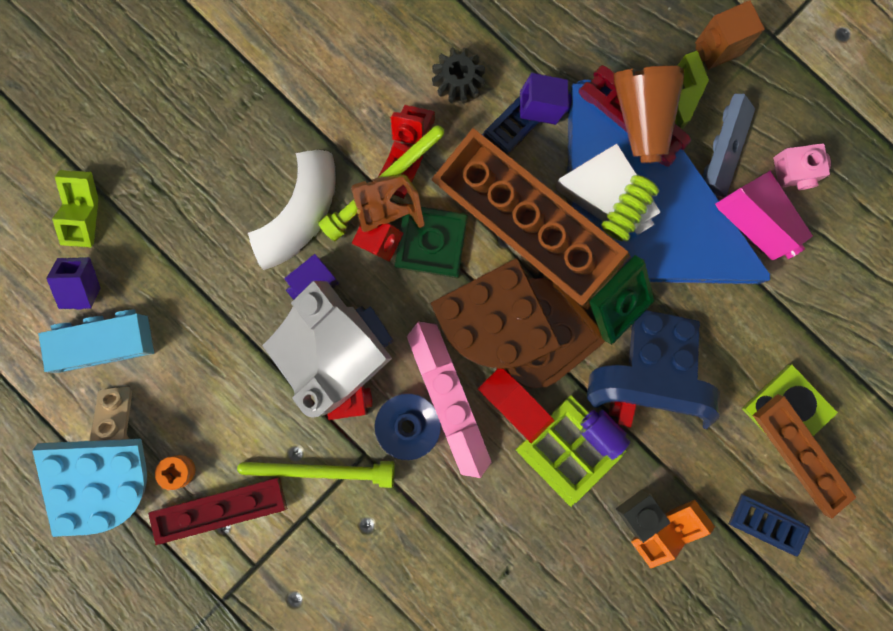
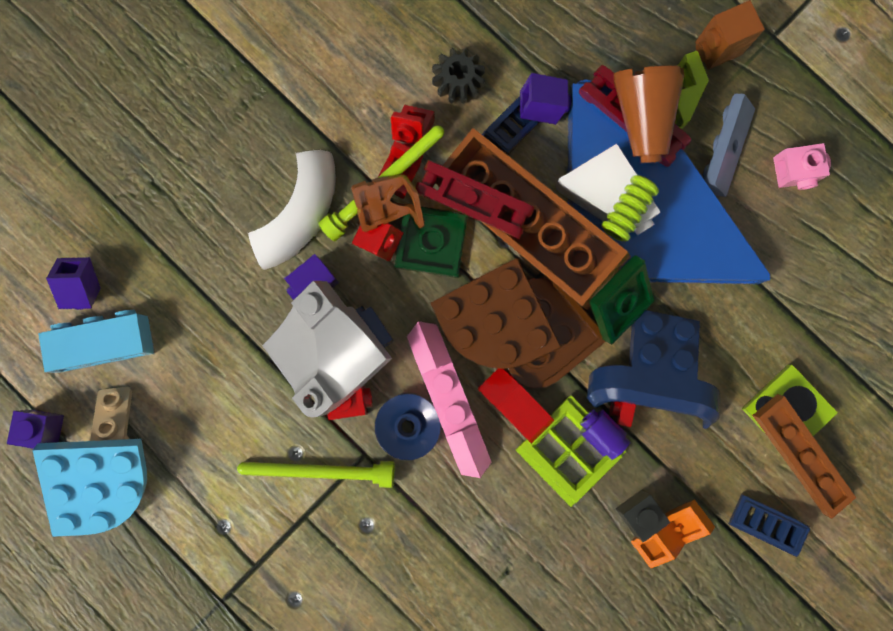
(34, 427): none -> dark purple brick
(78, 213): lime slope -> none
(183, 472): orange wheel -> none
(217, 511): dark red plate -> none
(474, 199): none -> dark red plate
(767, 217): dark pink slope -> none

